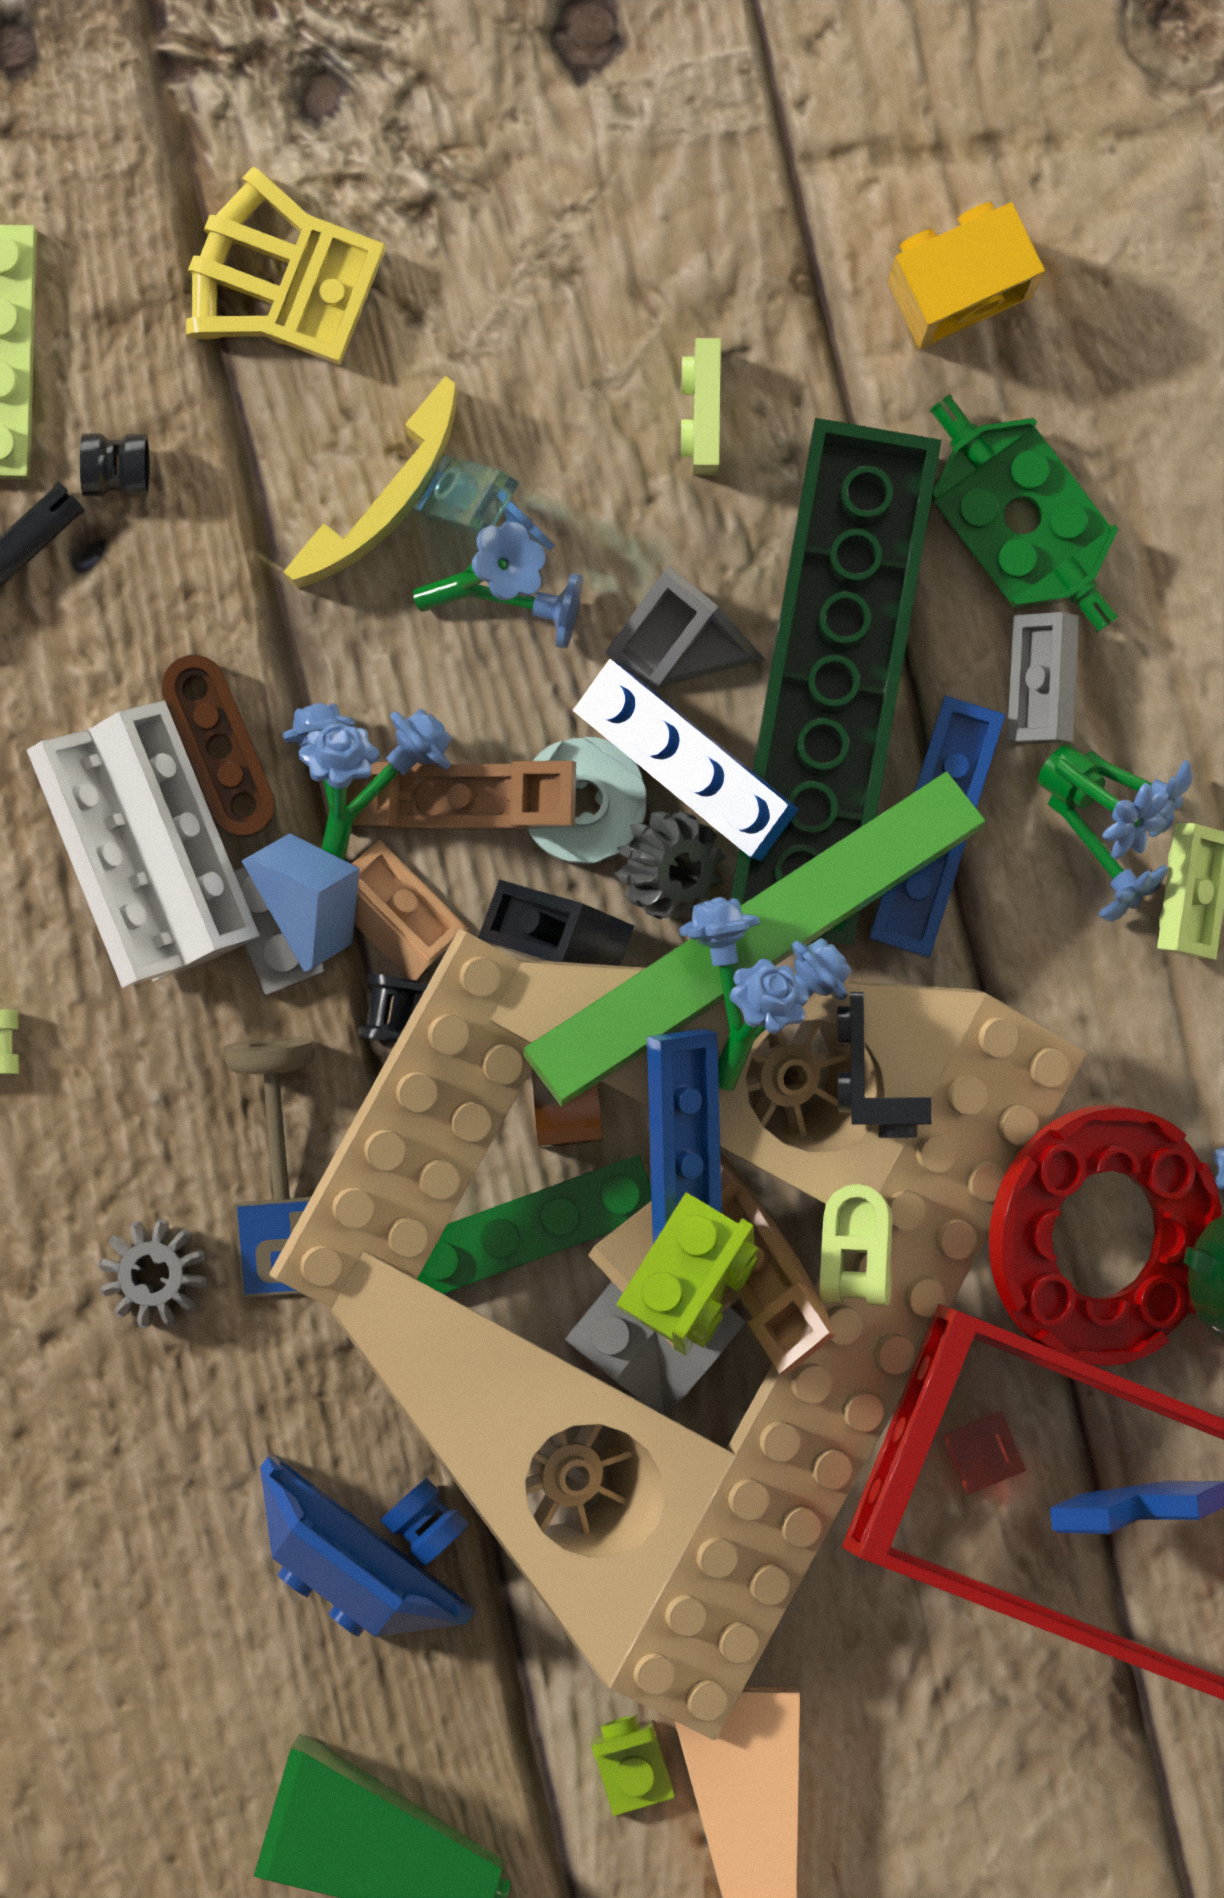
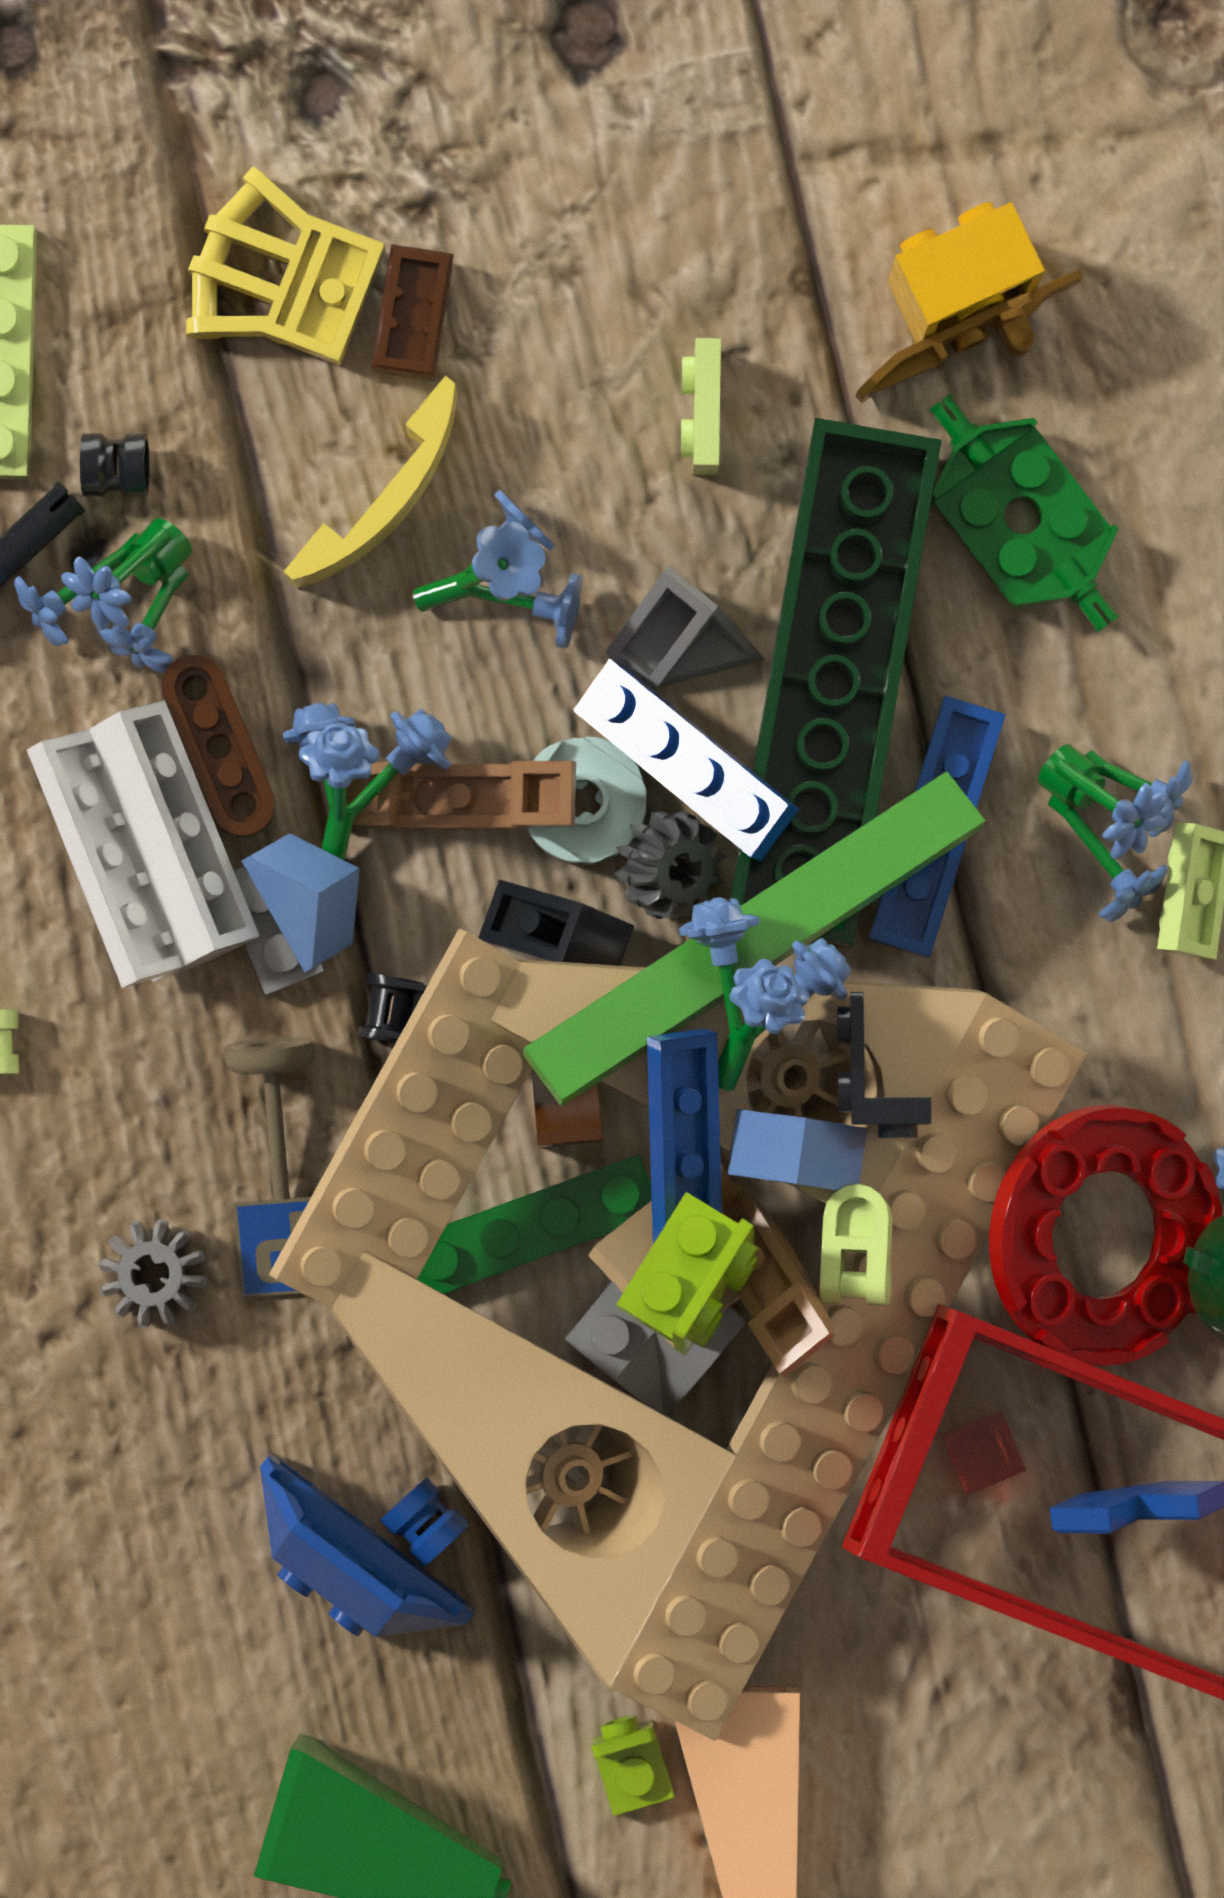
(150, 557): none -> plant
(401, 913): light nougat slope -> none
(412, 312): none -> reddish brown plate
(465, 495): clear light blue plate -> none
(796, 1150): none -> medium blue slope
(1007, 318): none -> pearl gold piece
(1043, 678): light grey plate -> none

